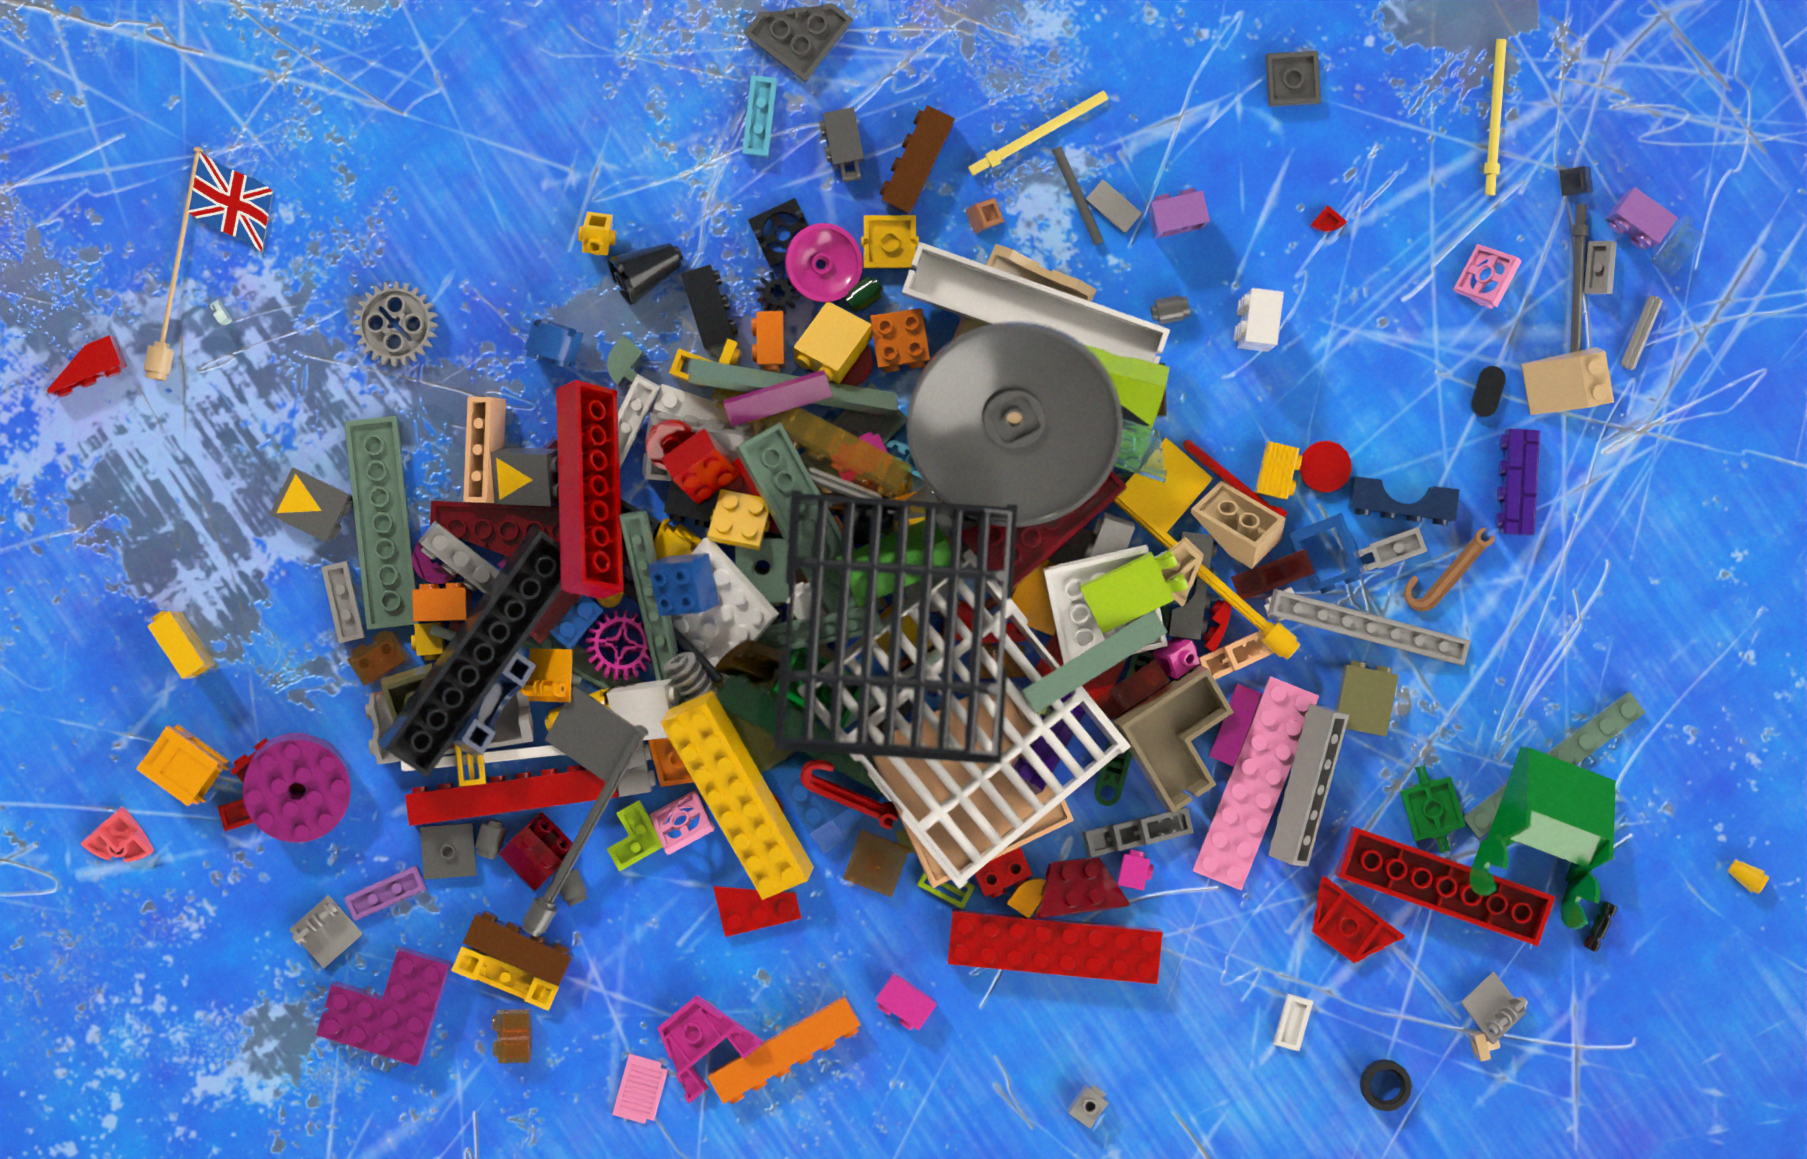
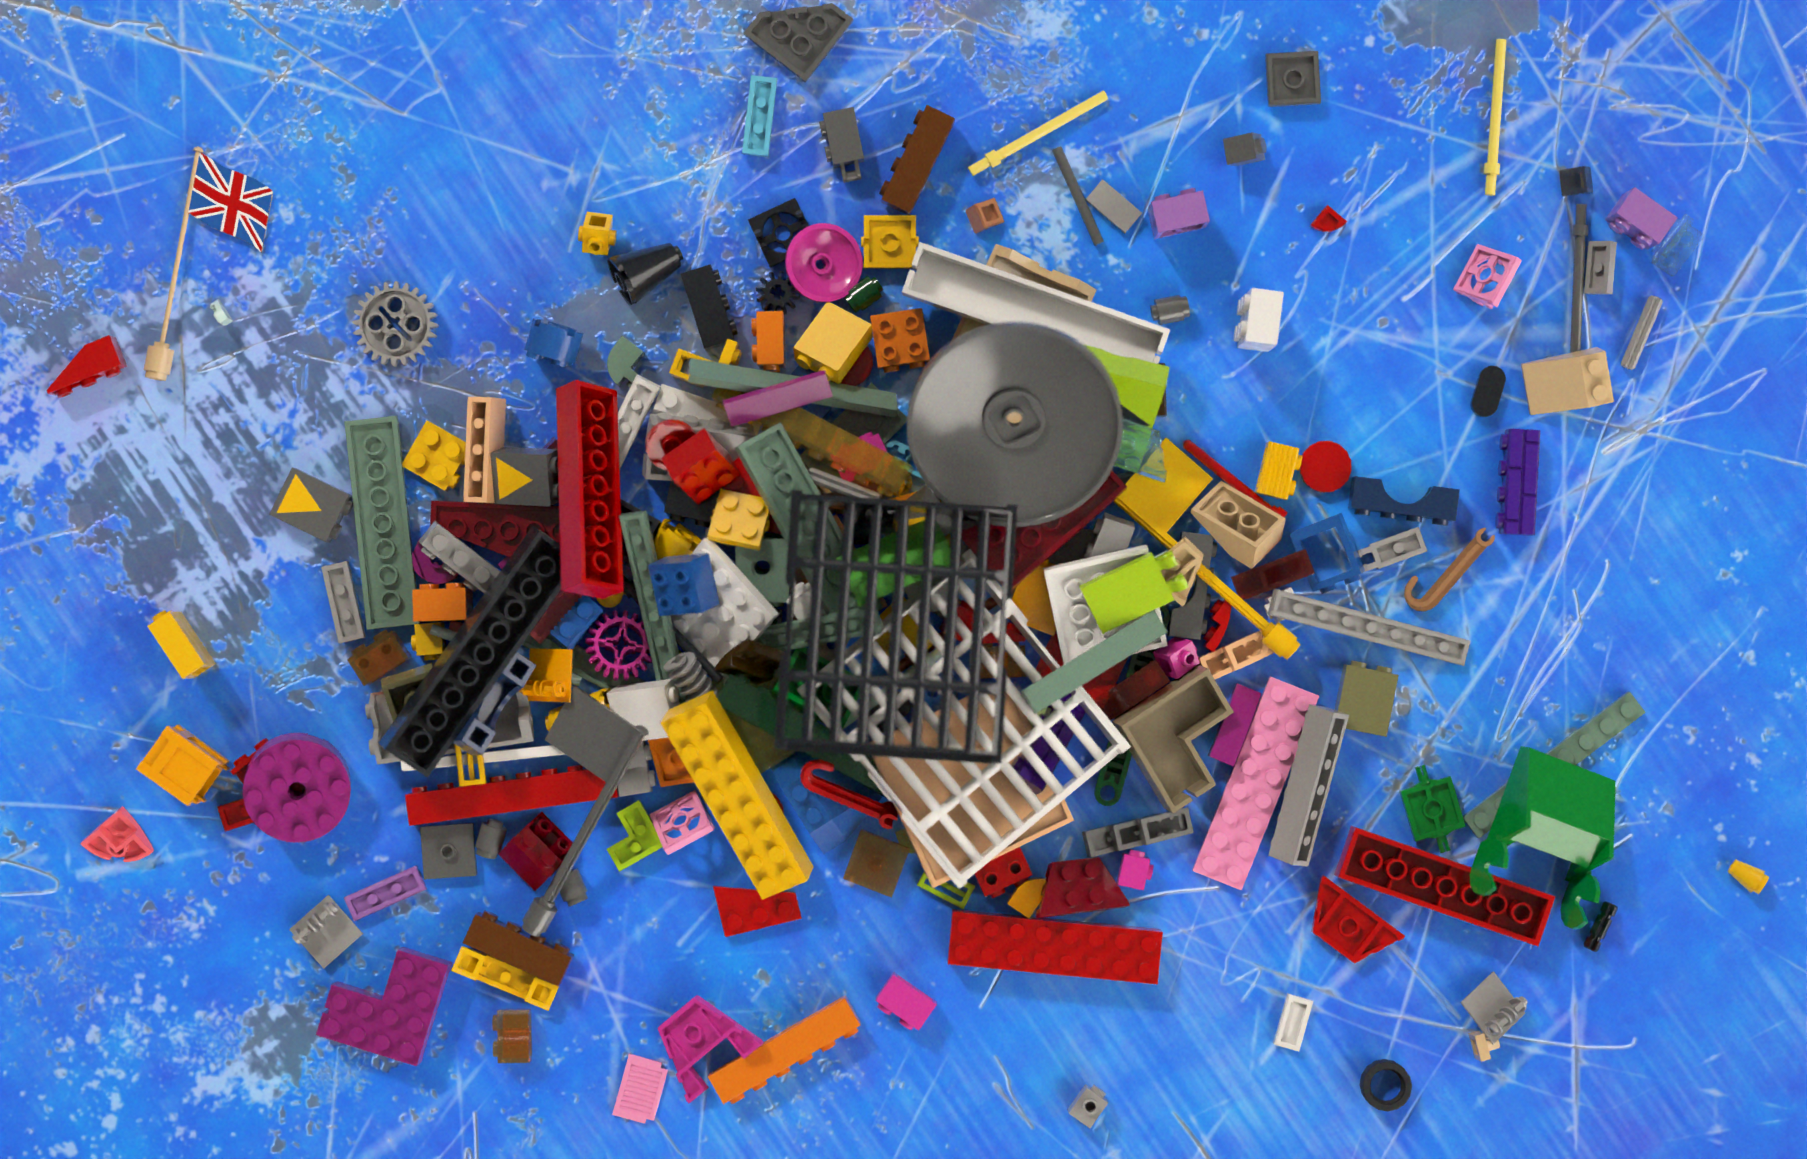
(436, 456): none -> yellow plate
(1244, 149): none -> dark grey brick

